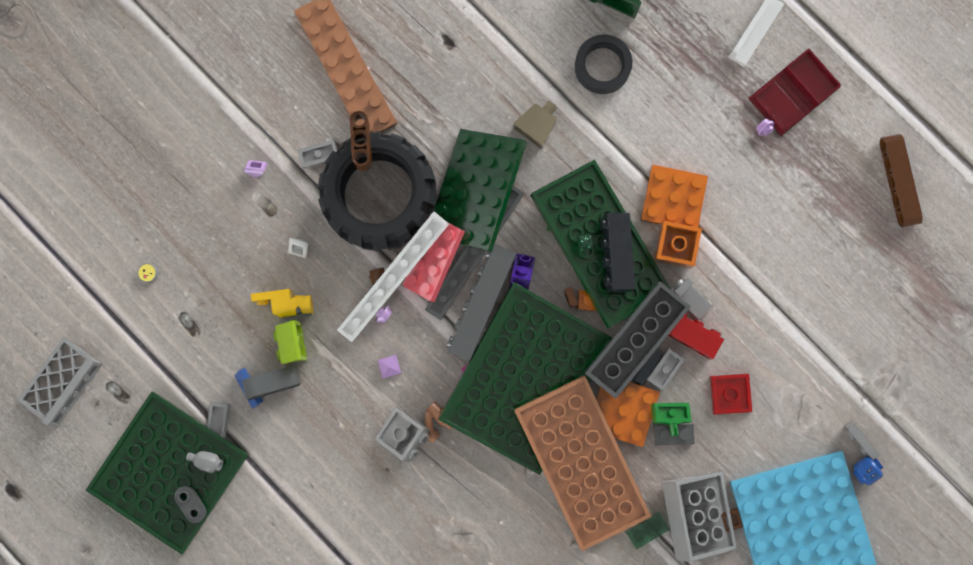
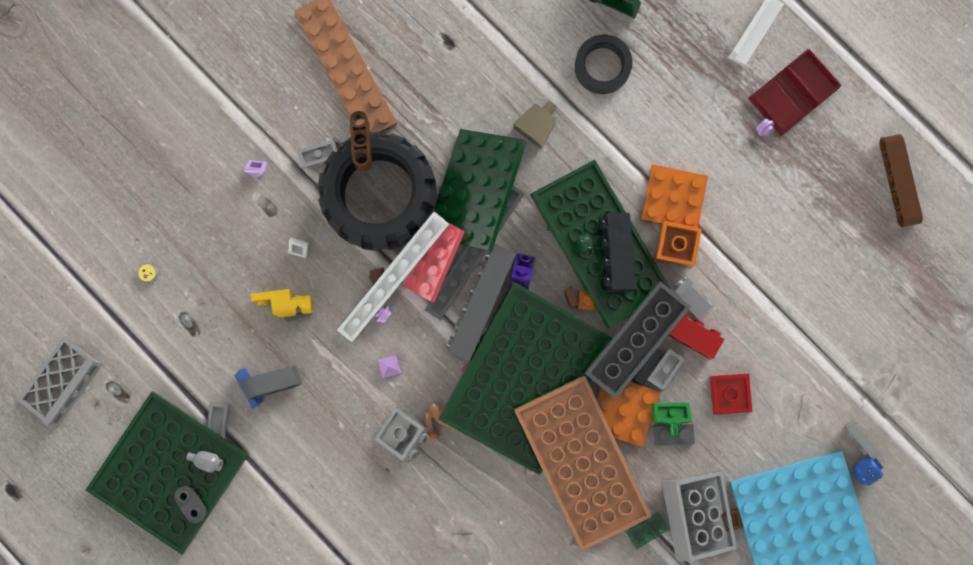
(290, 342): lime slope -> none

